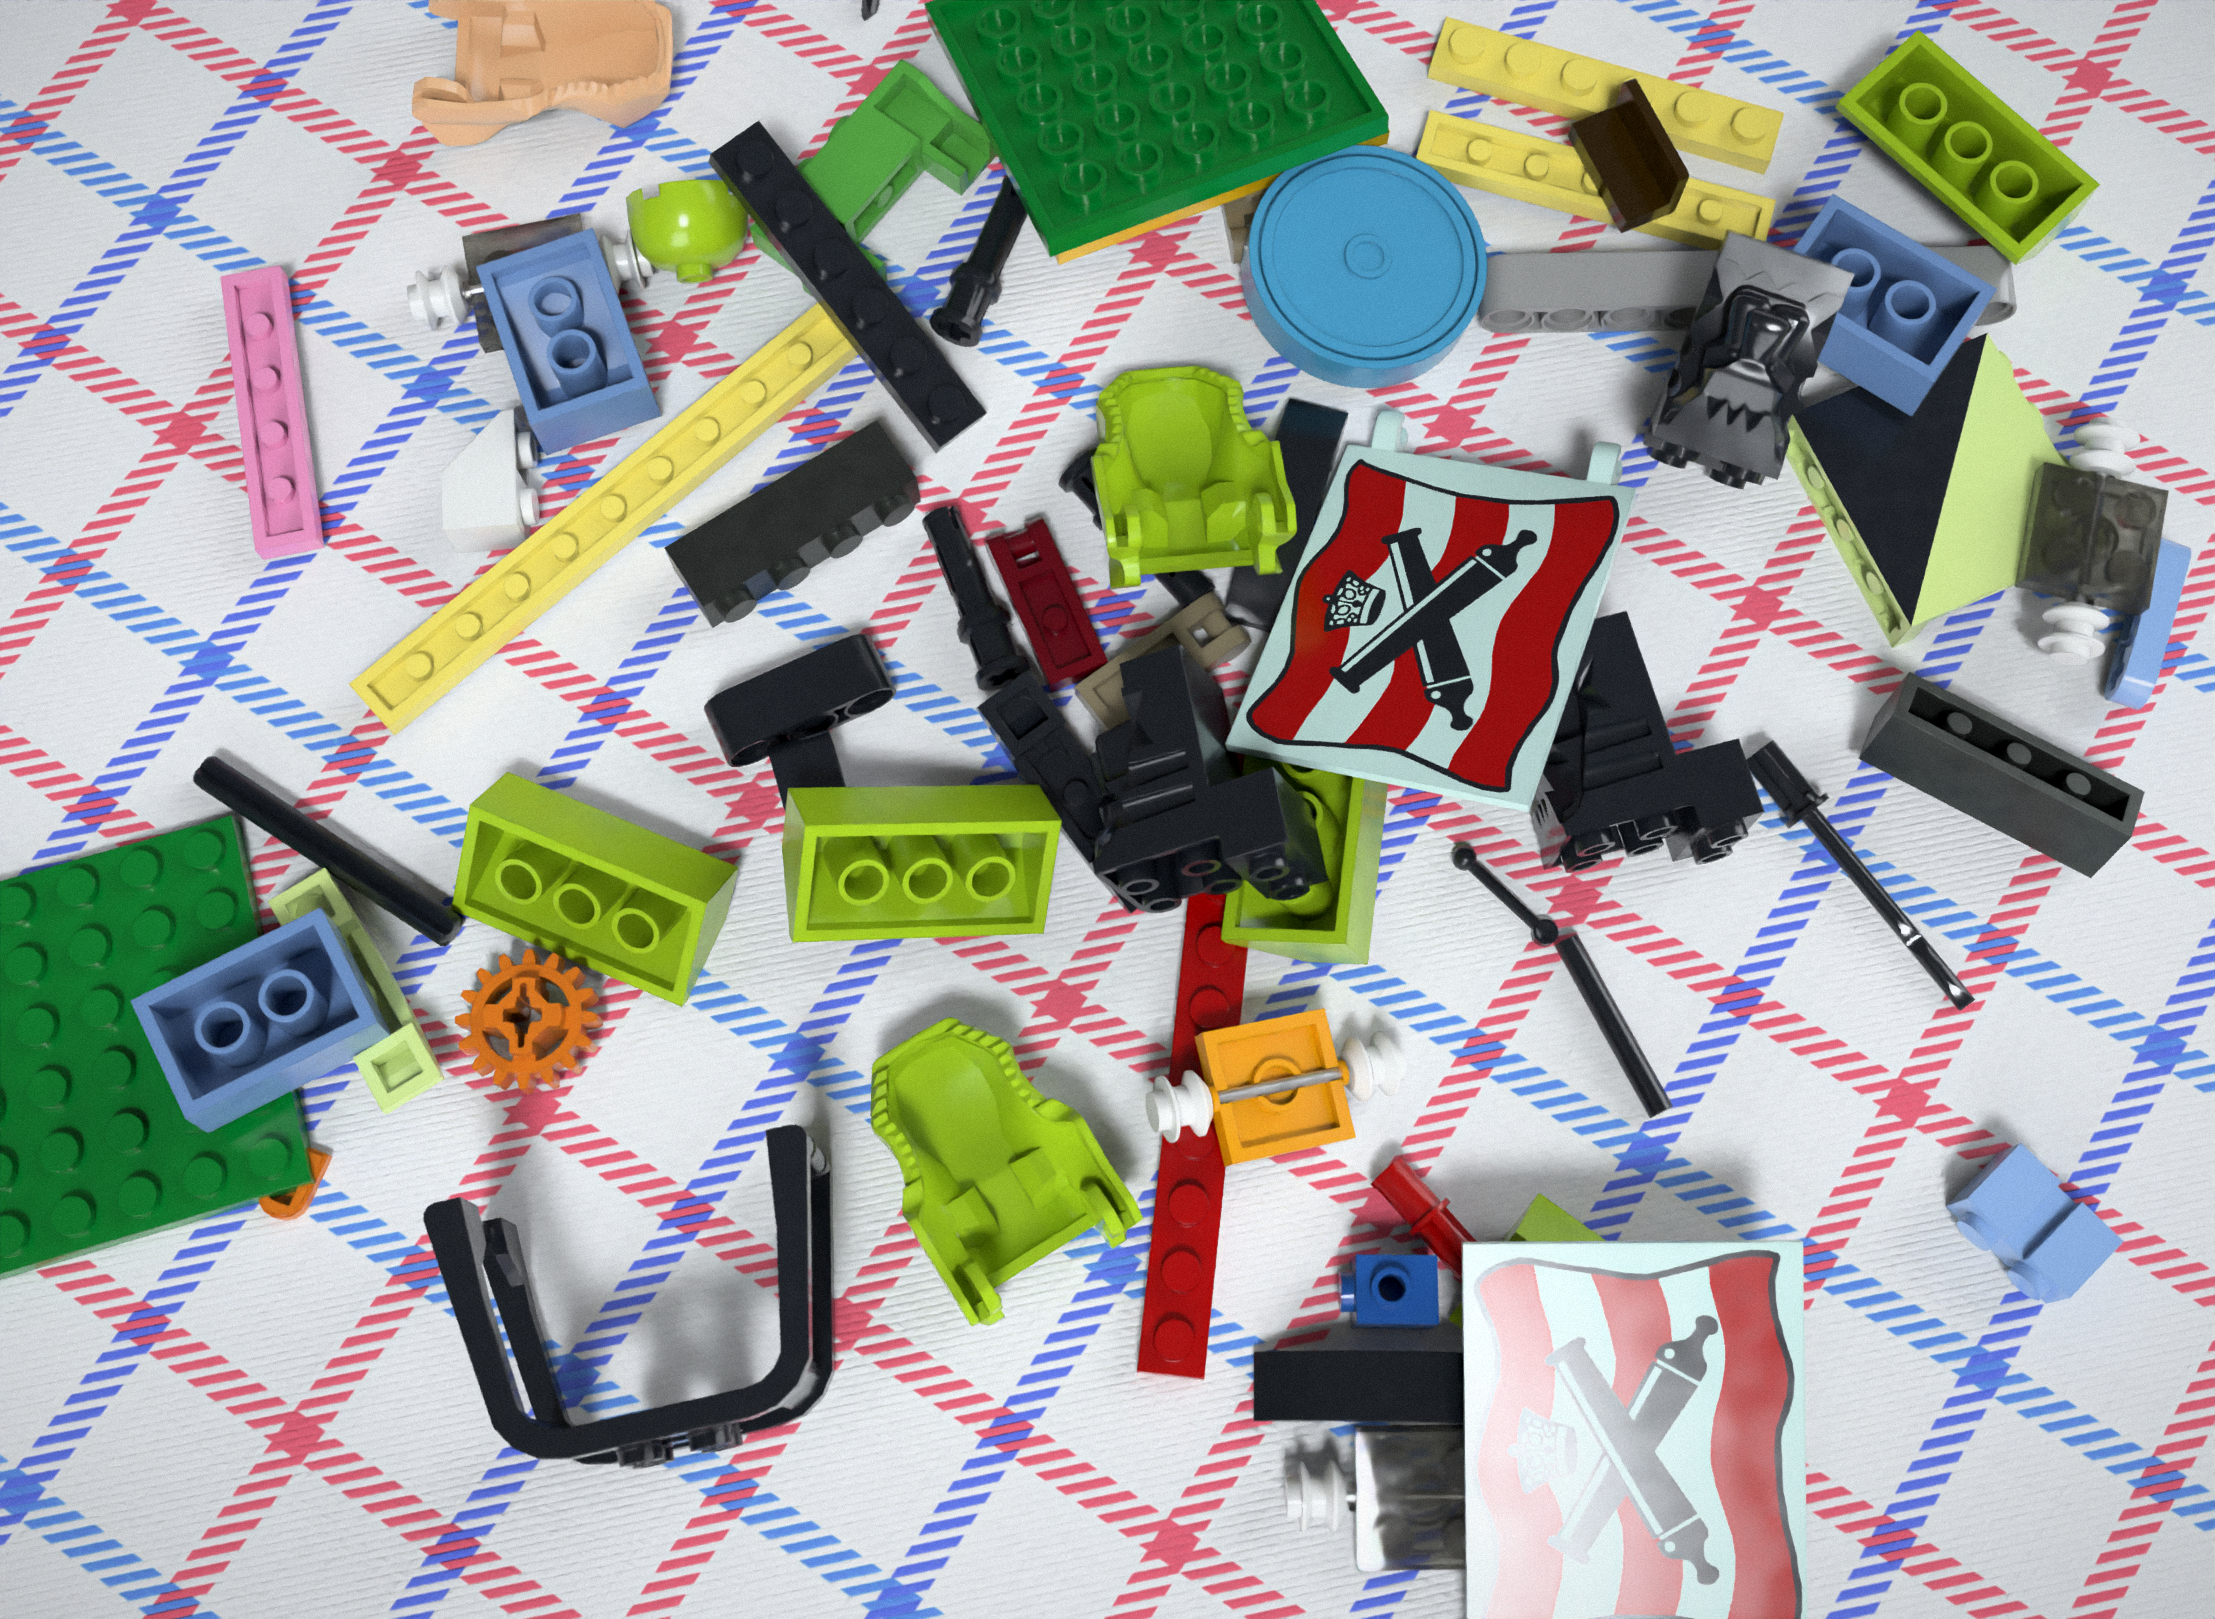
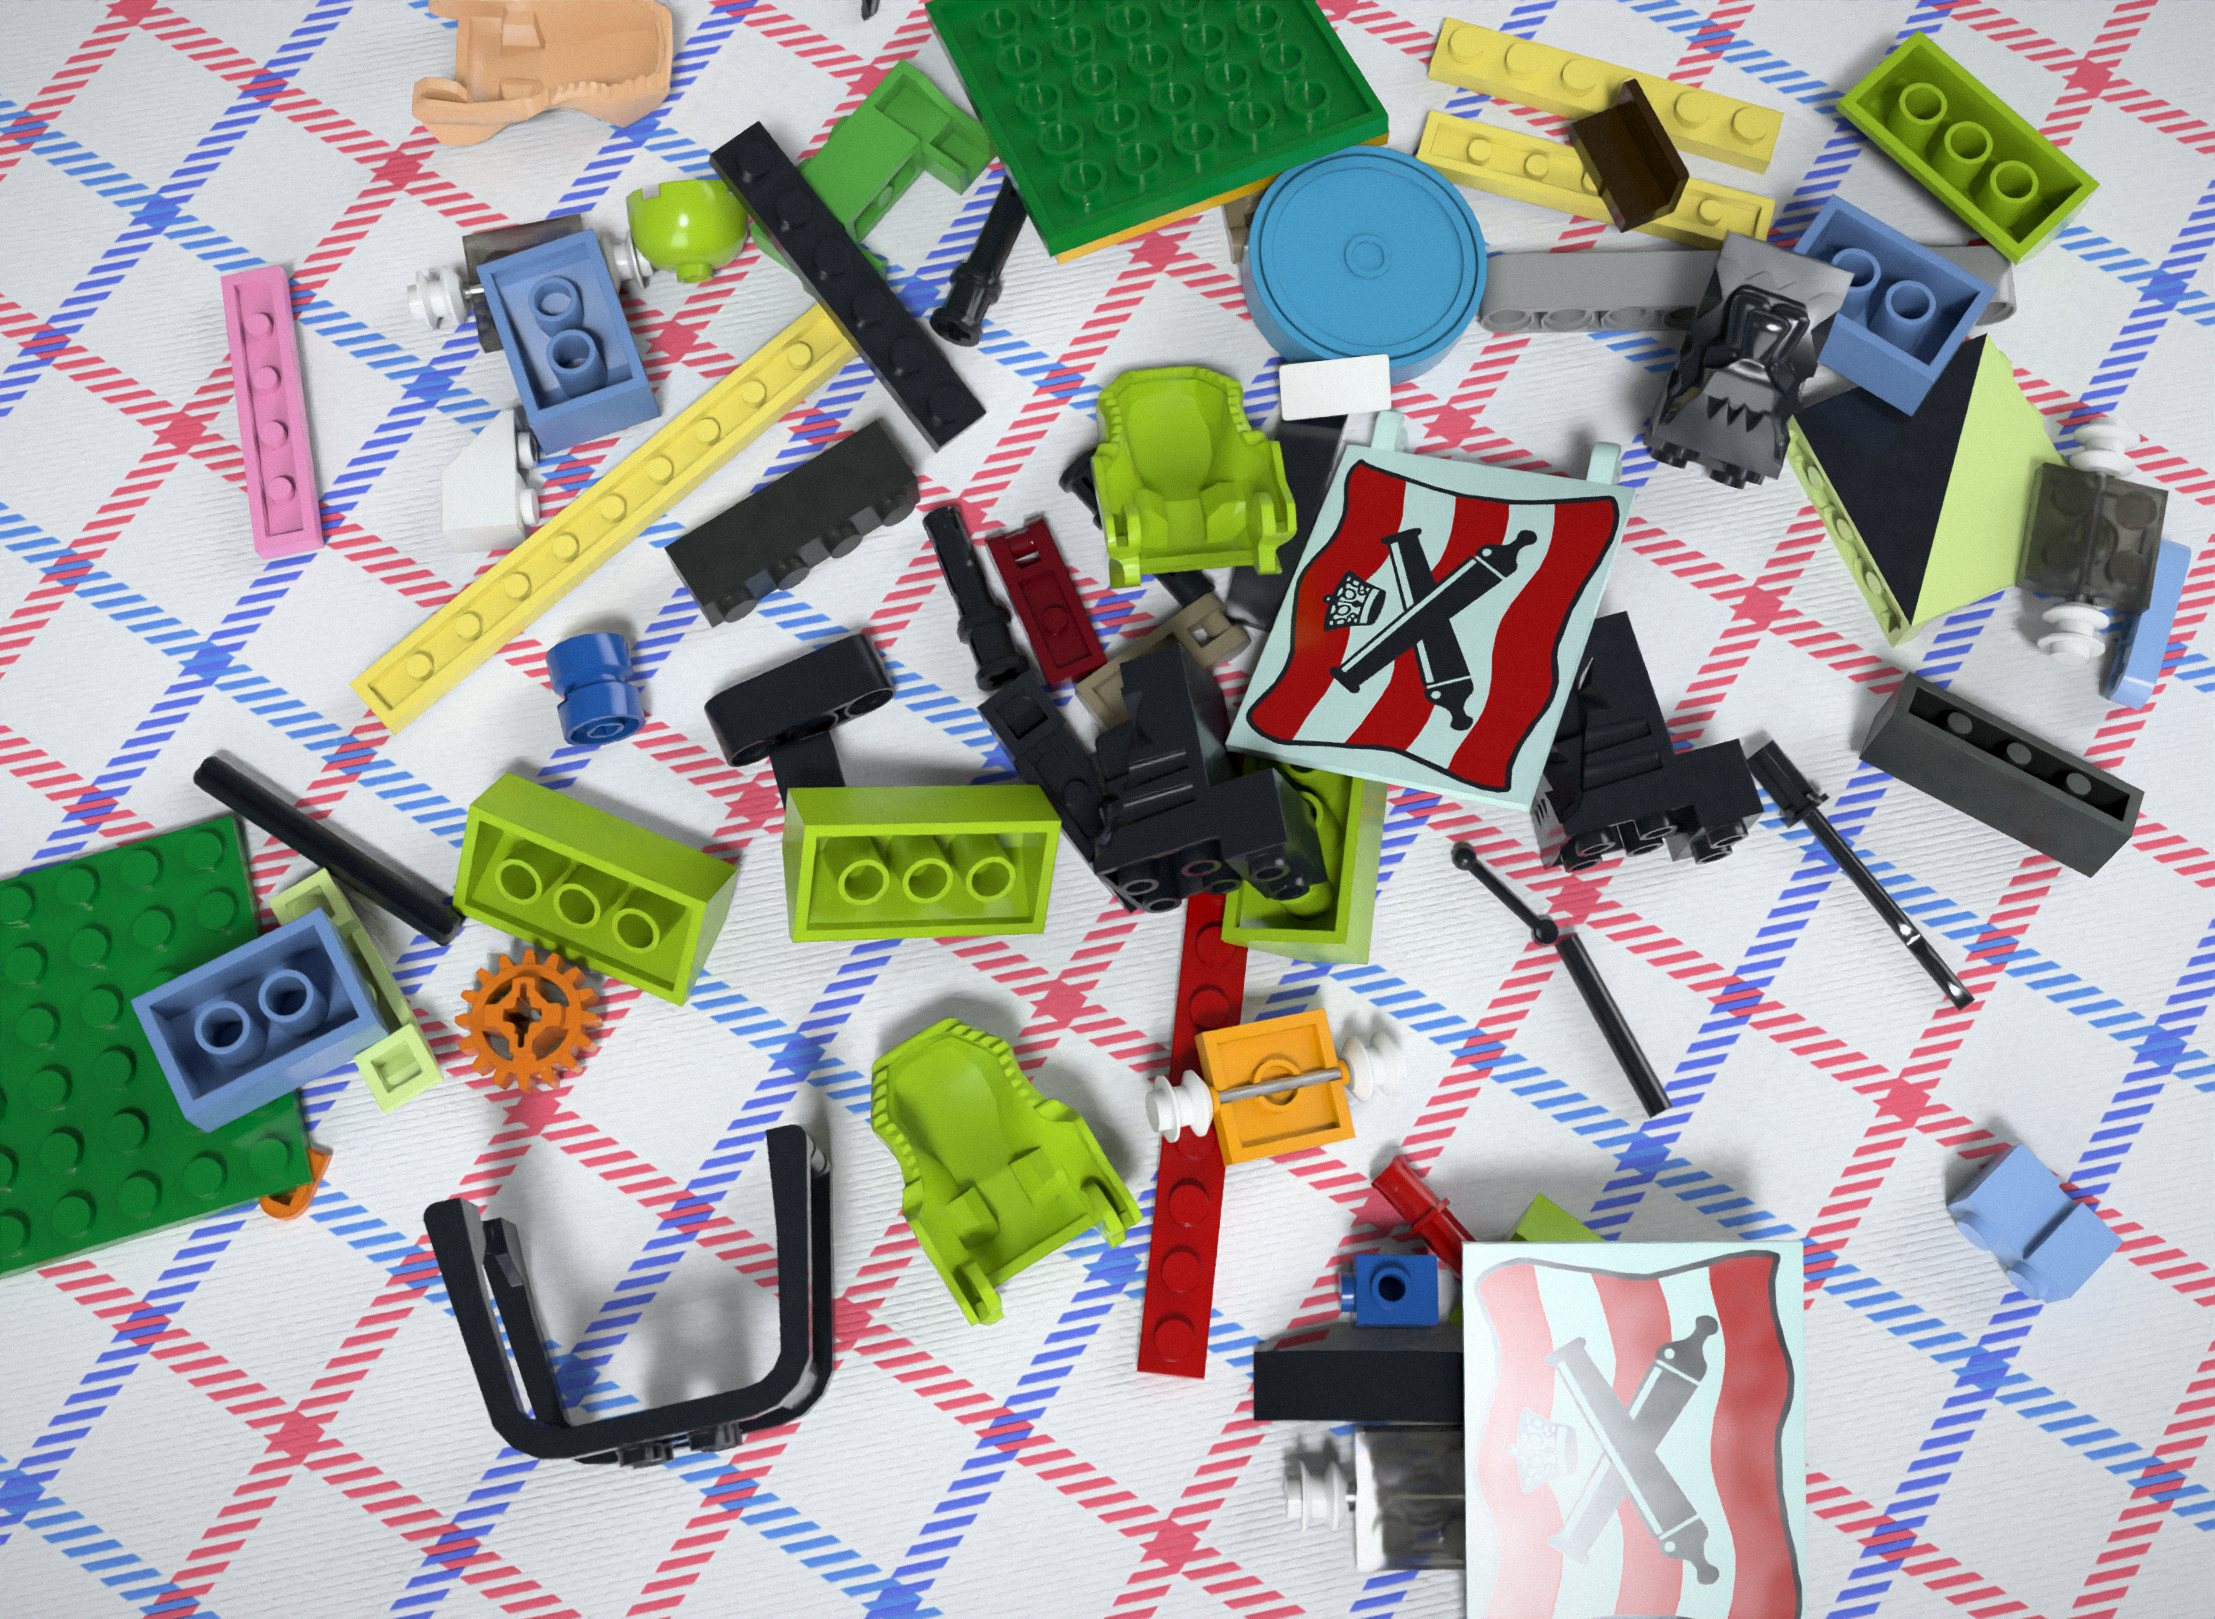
(594, 679): none -> blue wheel
(1335, 387): none -> white sticker

